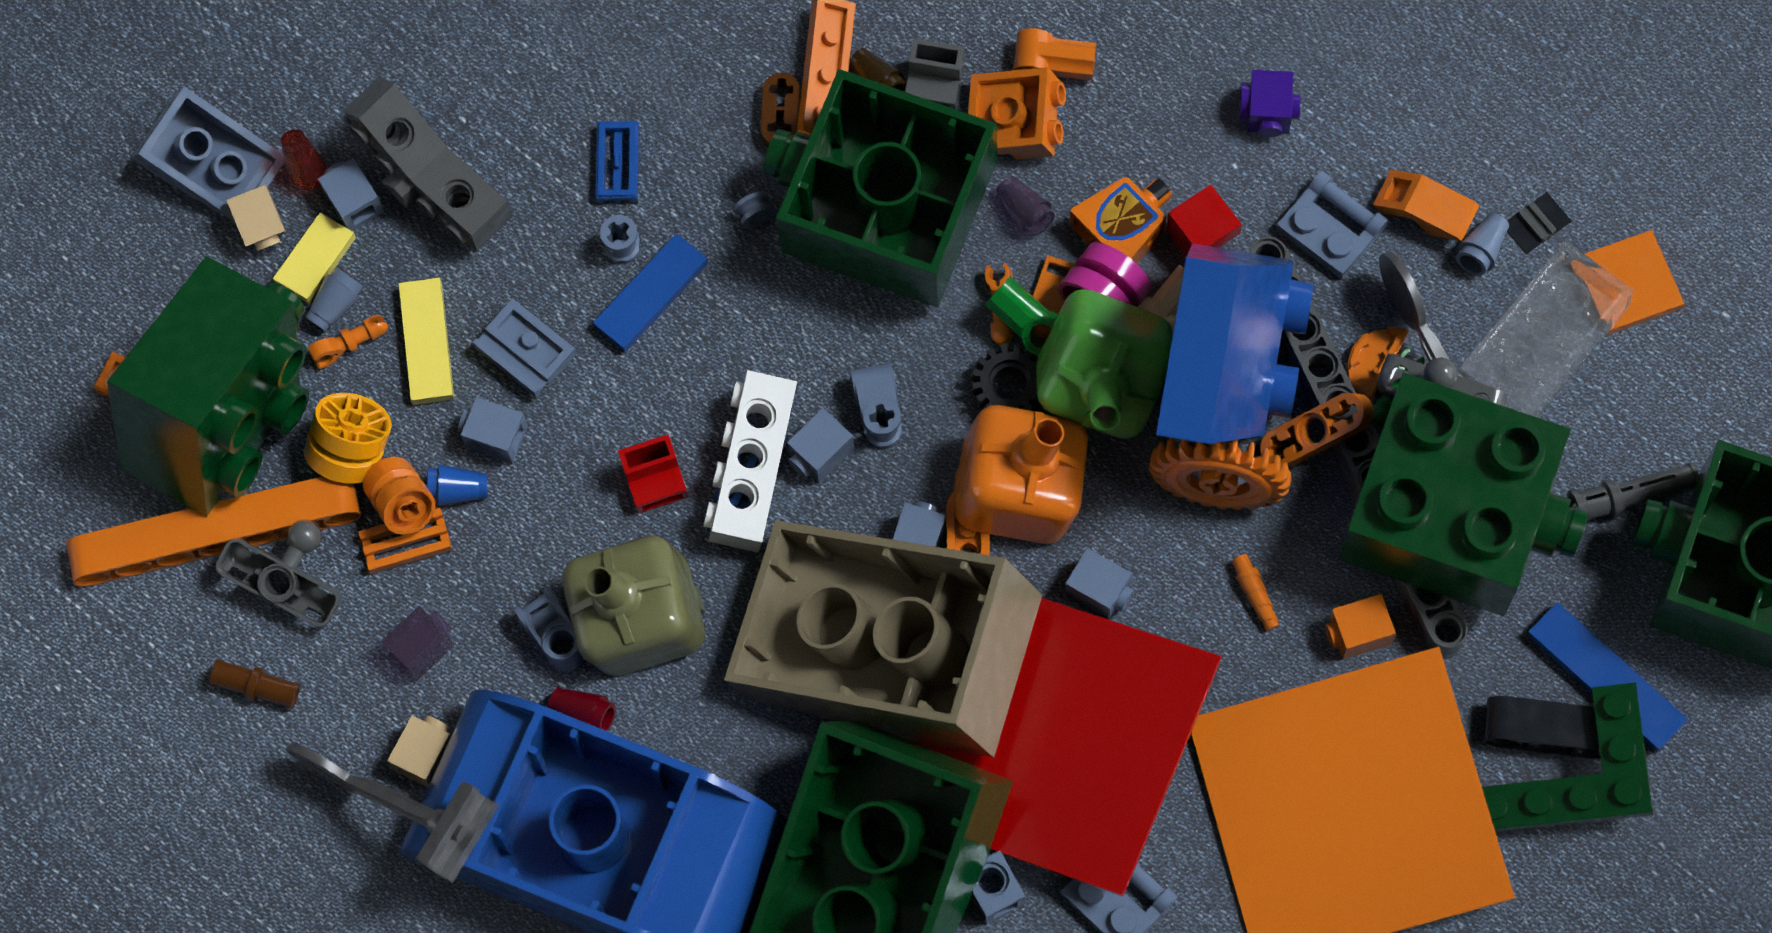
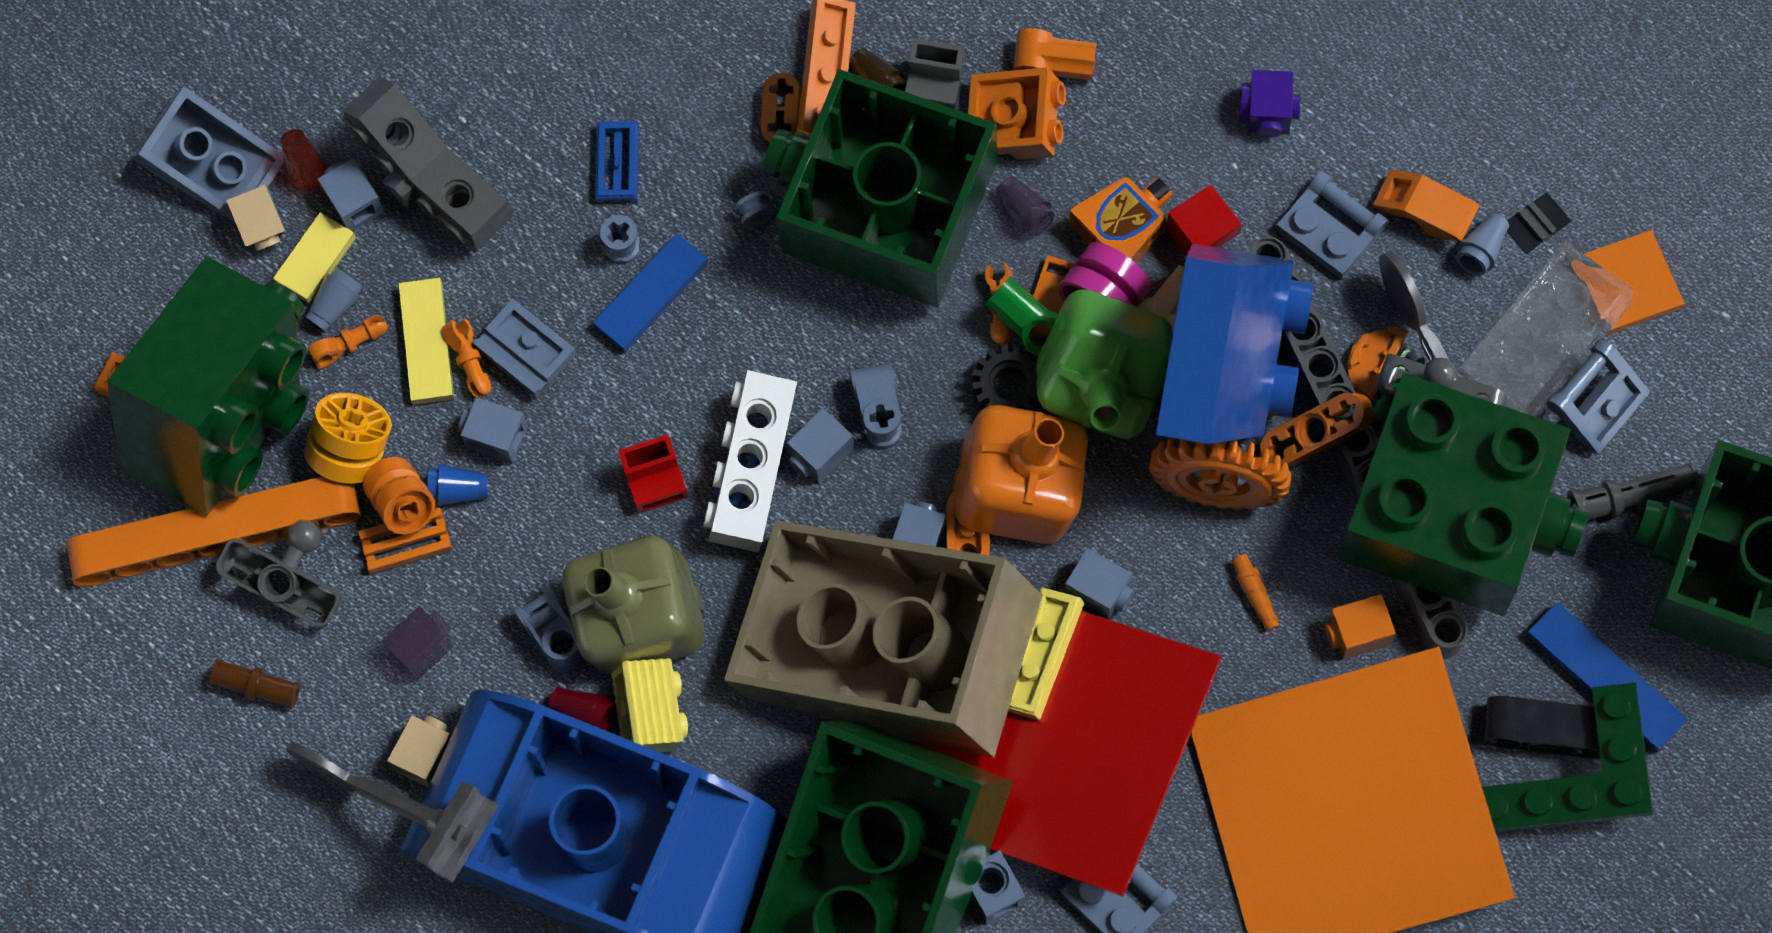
(460, 339): none -> orange piece
(649, 704): none -> light yellow brick
(1045, 652): none -> light yellow tile
(1606, 405): none -> sand blue plate

